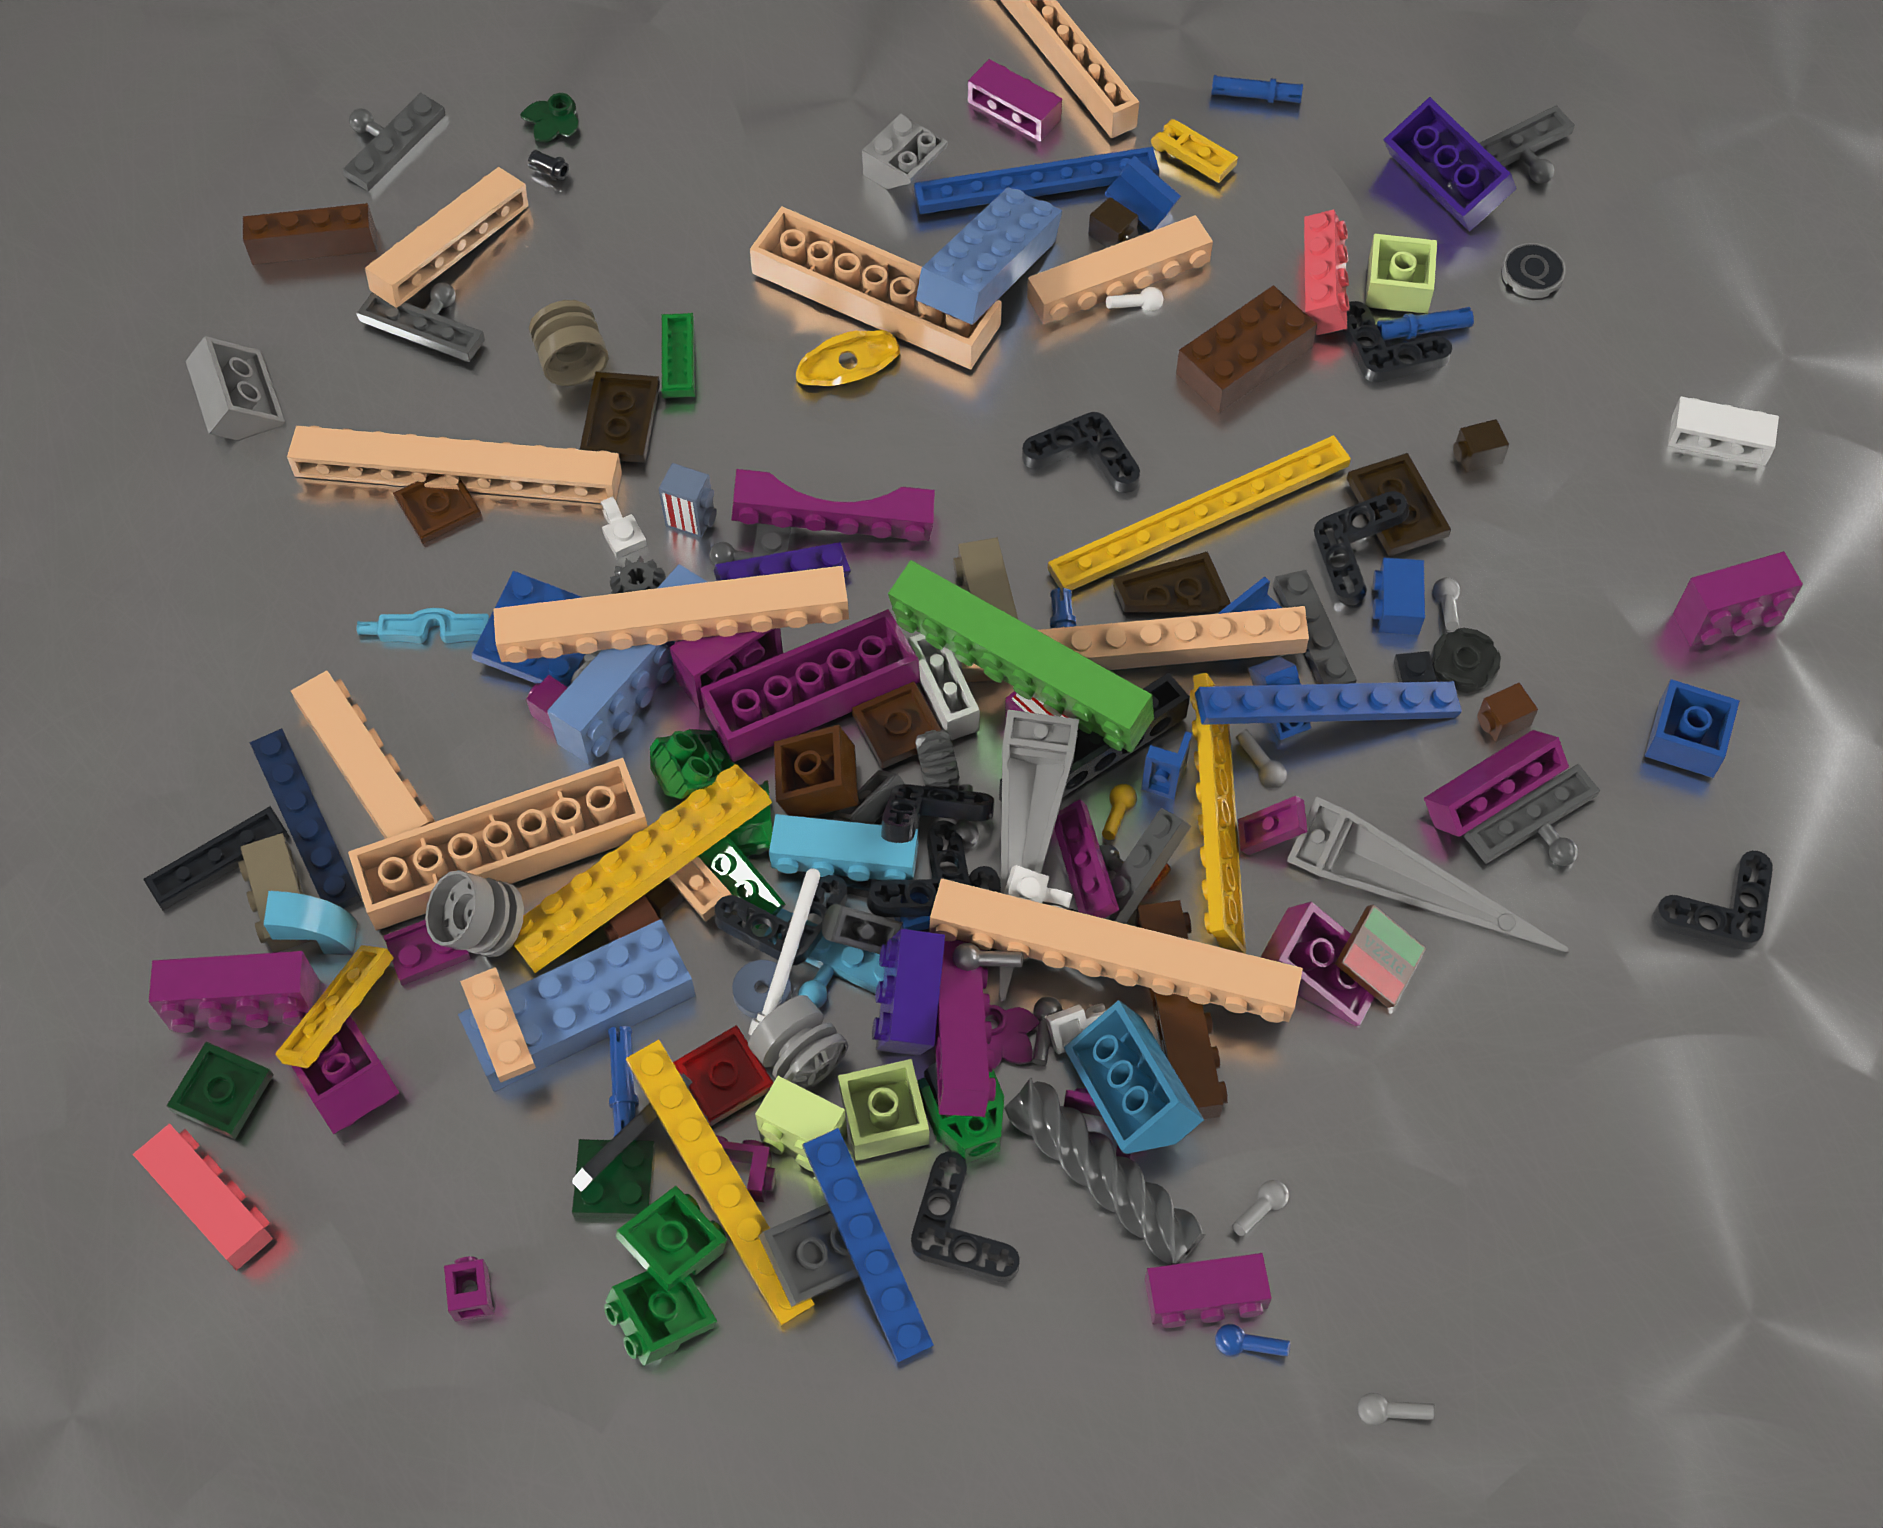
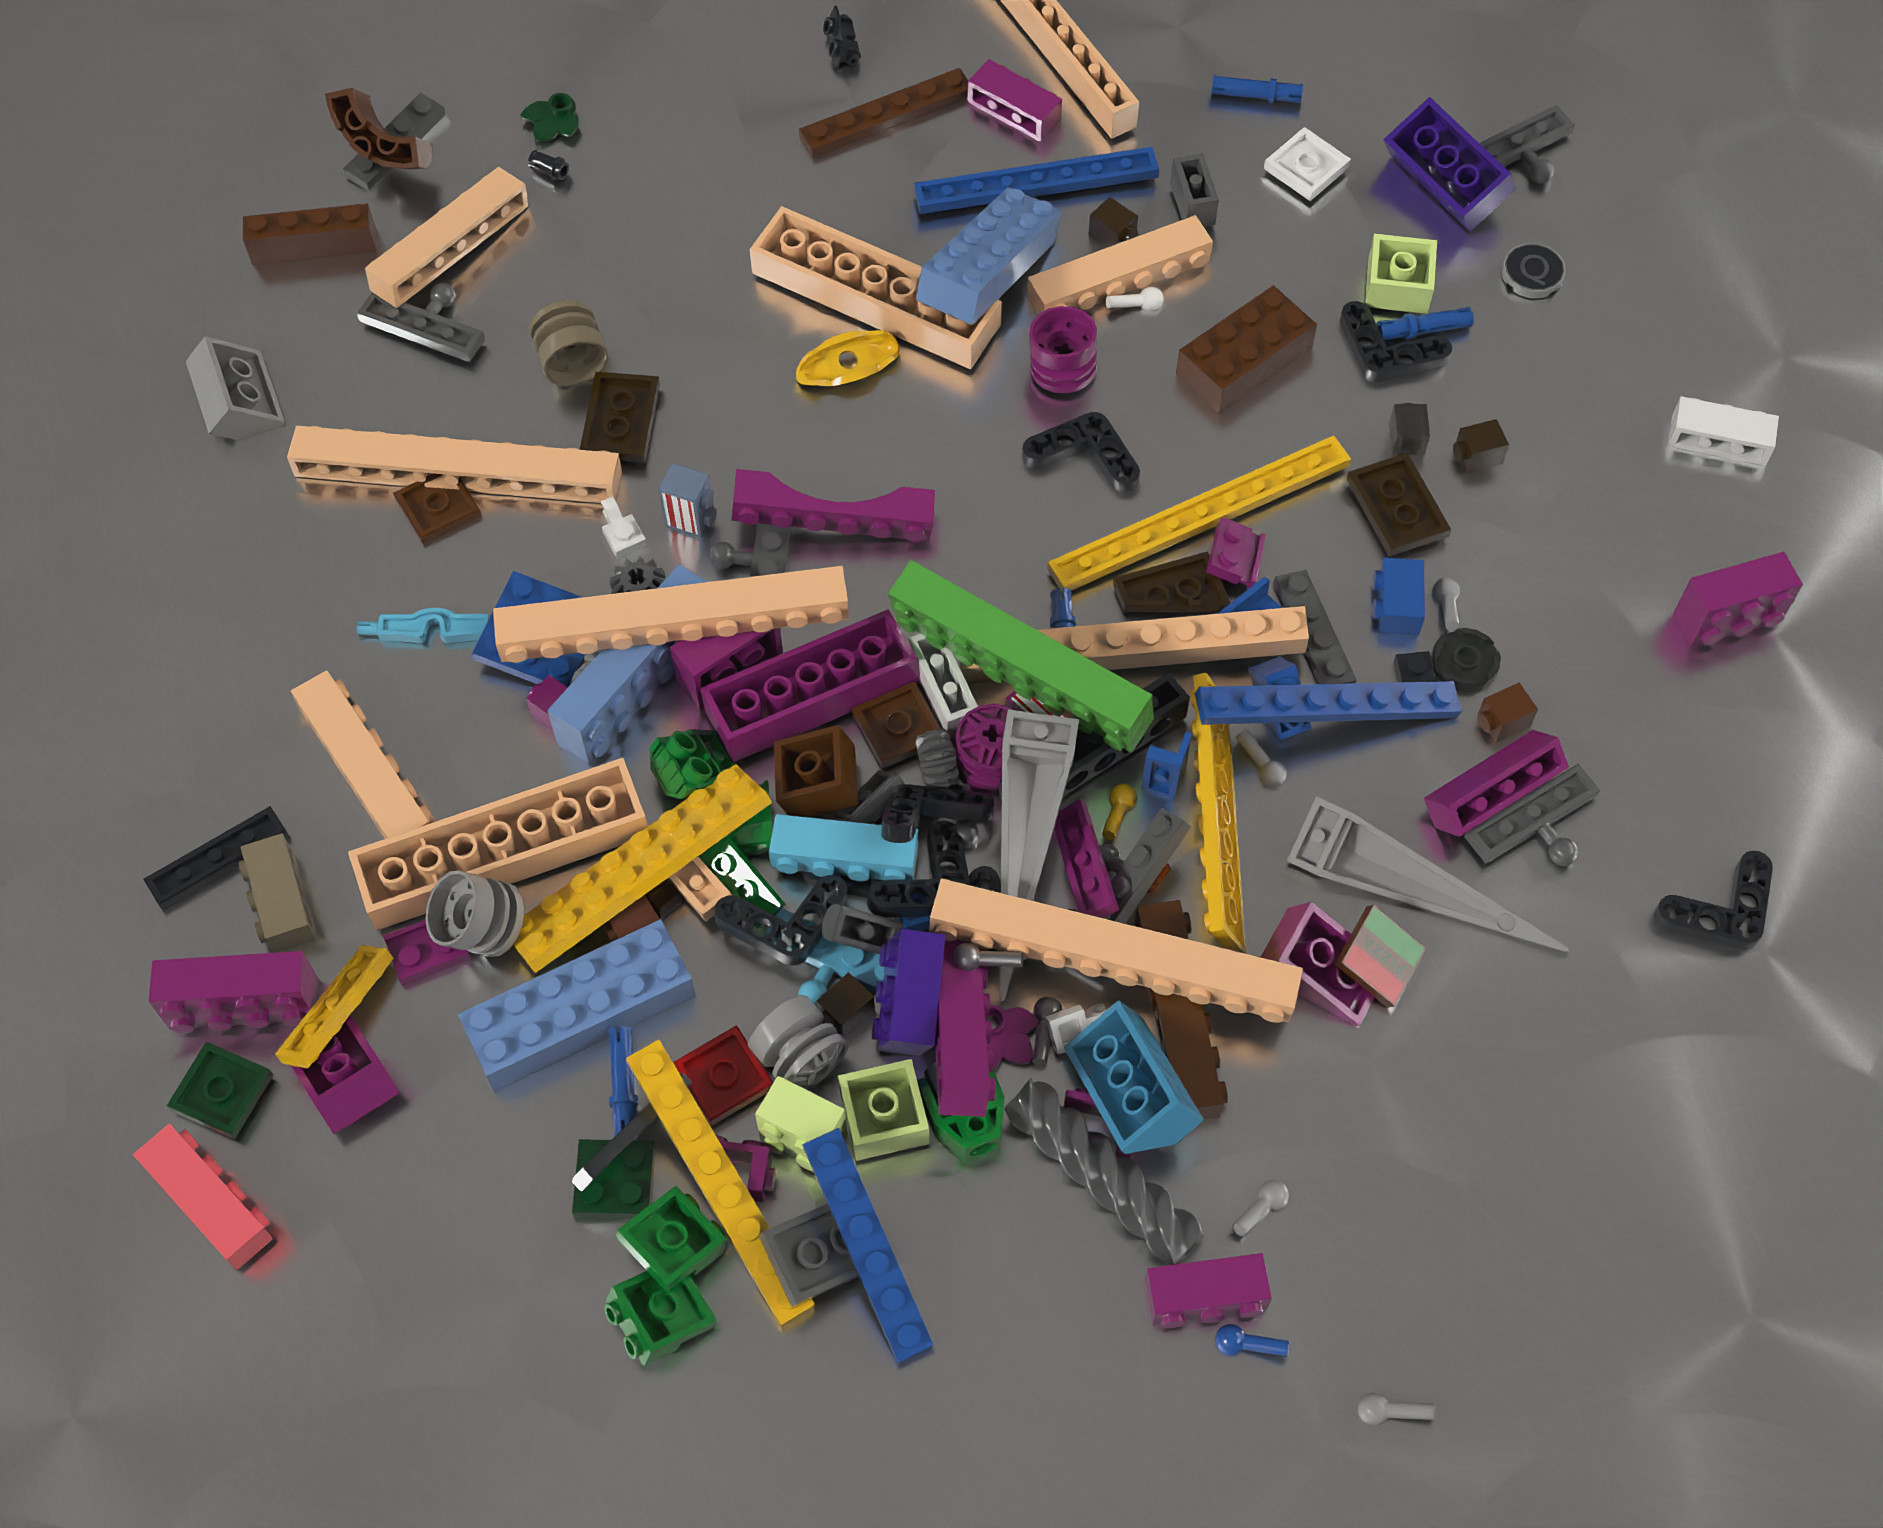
(305, 820): dark blue plate -> none
(310, 918): medium azure brick -> none
(358, 123): none -> reddish brown brick
(469, 1304): magenta brick -> none
(498, 1025): light nougat plate -> none
(678, 355): green plate -> none
(748, 980): sand blue piece -> none
(789, 947): white piece -> none
(790, 561): dark purple plate -> none
(841, 39): none -> black hinge
(846, 1004): none -> dark brown brick
(884, 112): none -> reddish brown plate
(900, 153): light grey slope -> none
(941, 1228): black beam -> none
(976, 757): none -> magenta wheel
(985, 573): dark tan brick -> none
(1033, 886): white plate -> none
(1063, 349): none -> magenta wheel
(1143, 194): blue panel -> none
(1194, 150): yellow plate -> none
(1194, 189): none -> dark grey brick
(1235, 553): none -> magenta plate
(1272, 825): magenta plate -> none
(1307, 164): none -> white plate
(1326, 271): coral brick -> none
(1347, 533): black beam -> none
(1409, 429): none -> clear smoke brick
(1692, 728): blue brick -> none

